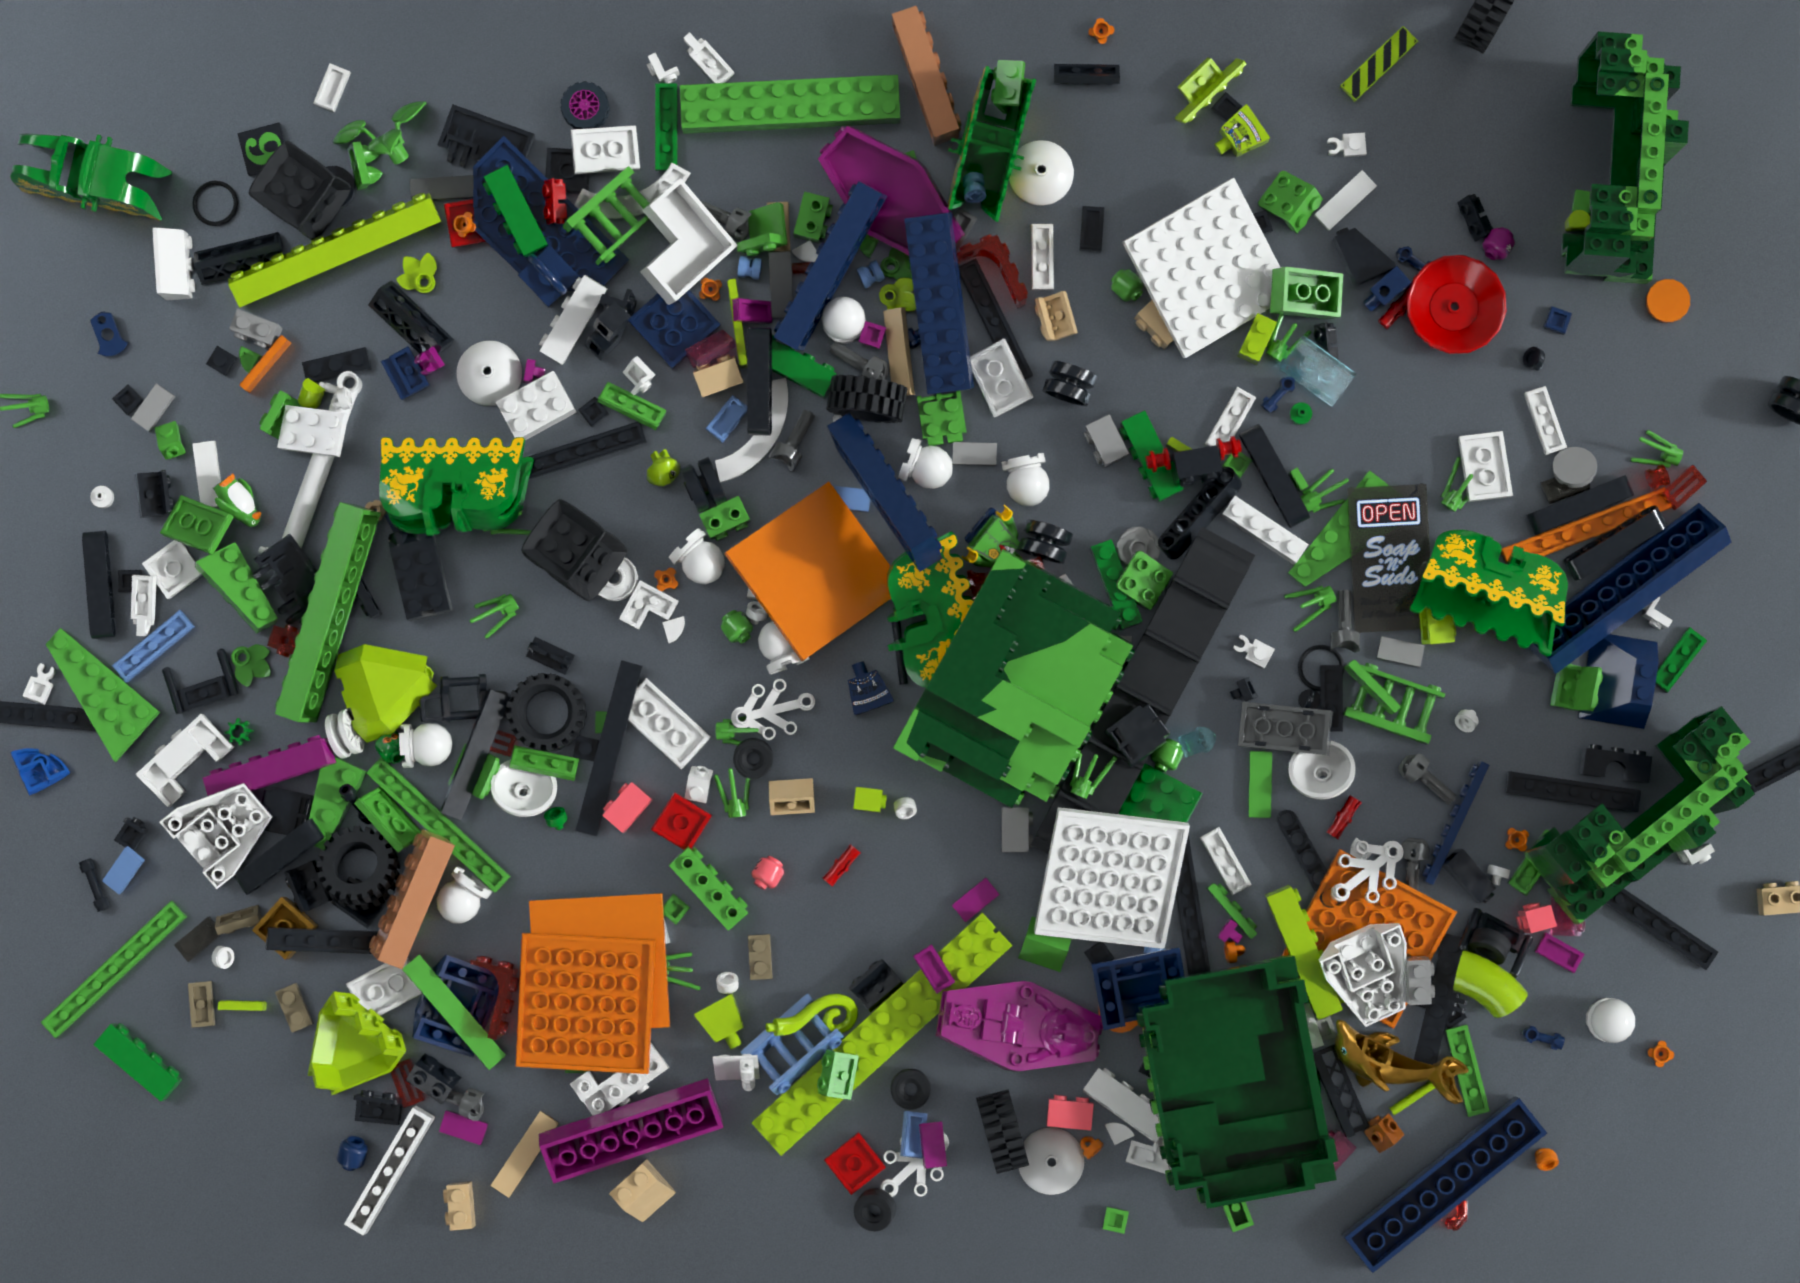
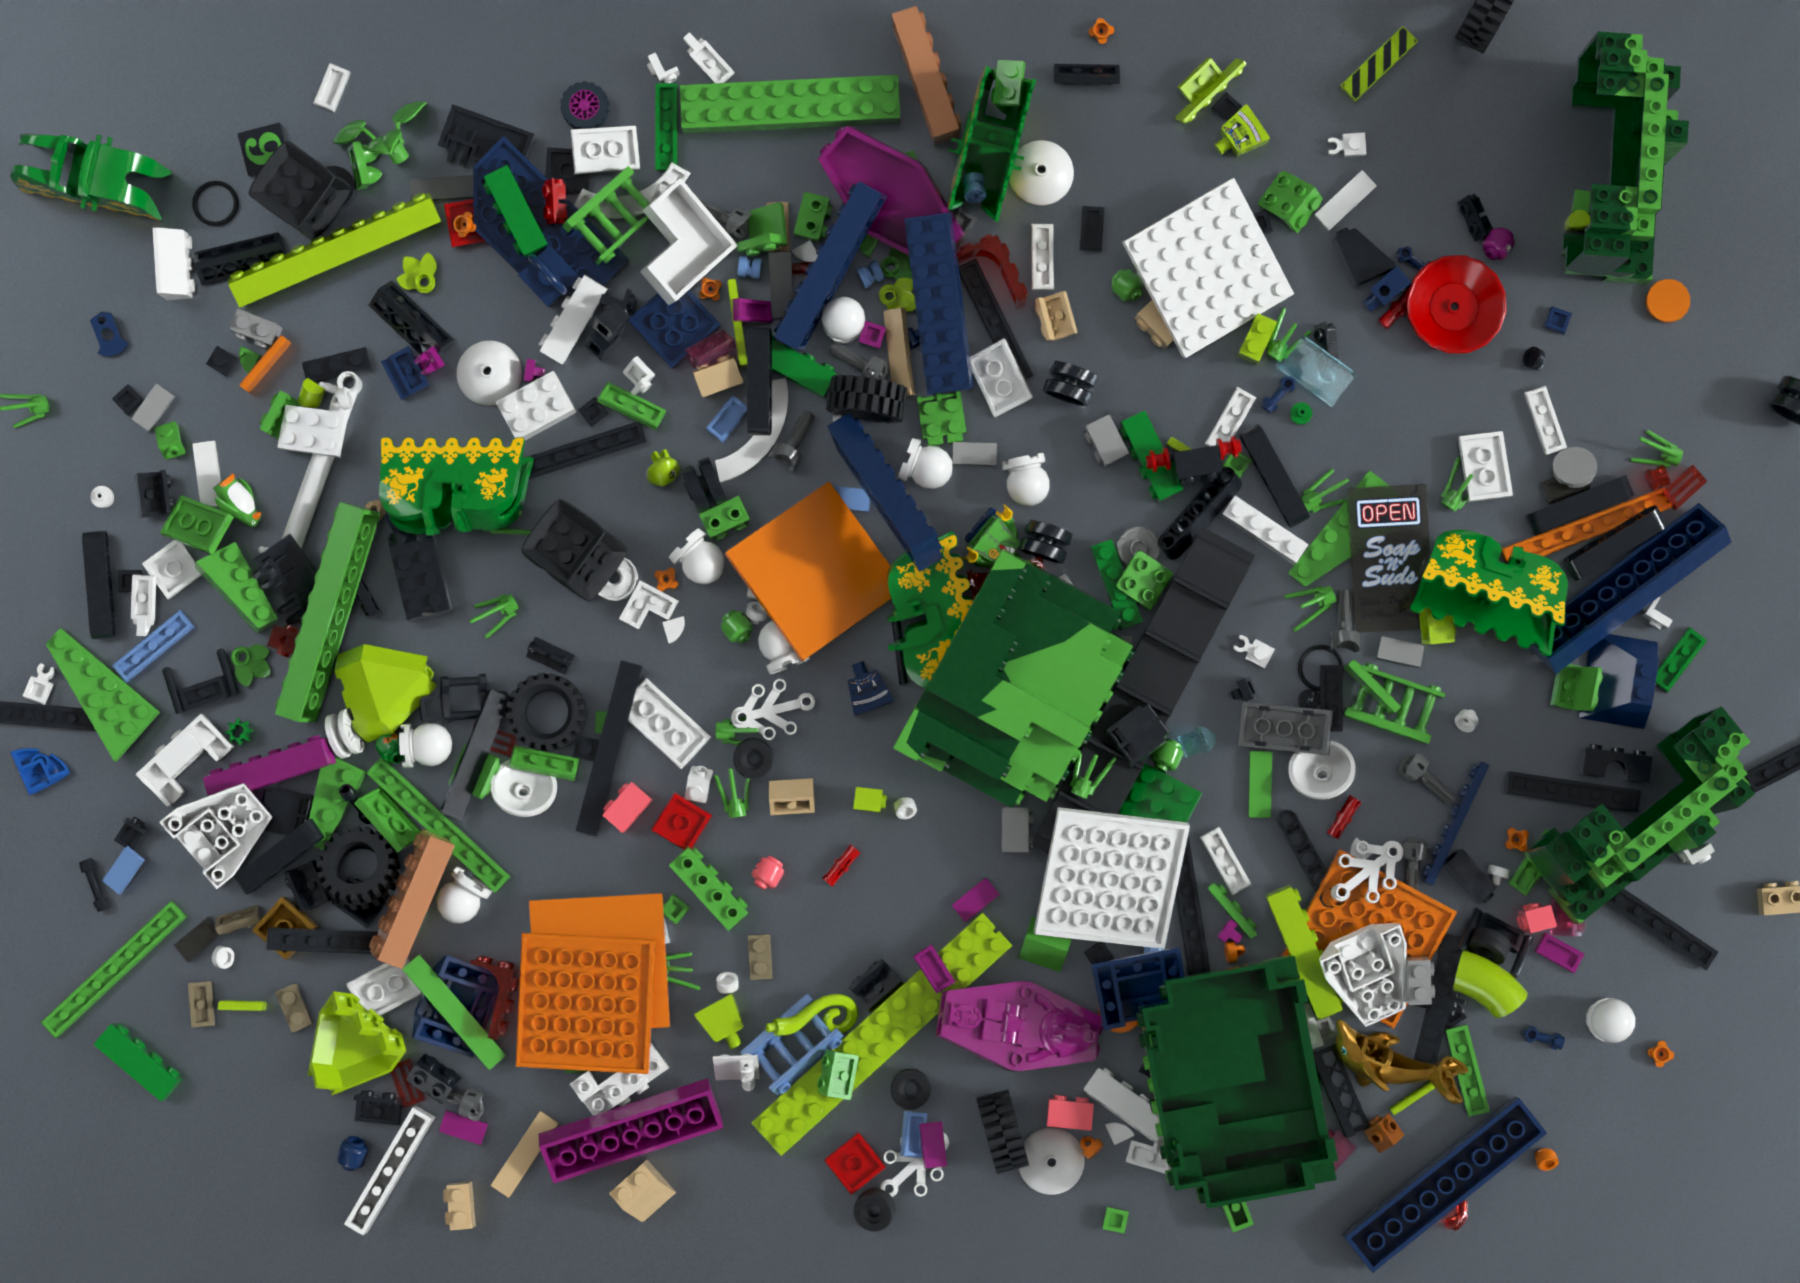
(555, 817): green tile -> none
(1298, 480): bright green tile -> none
(1306, 293): bright green brick -> none

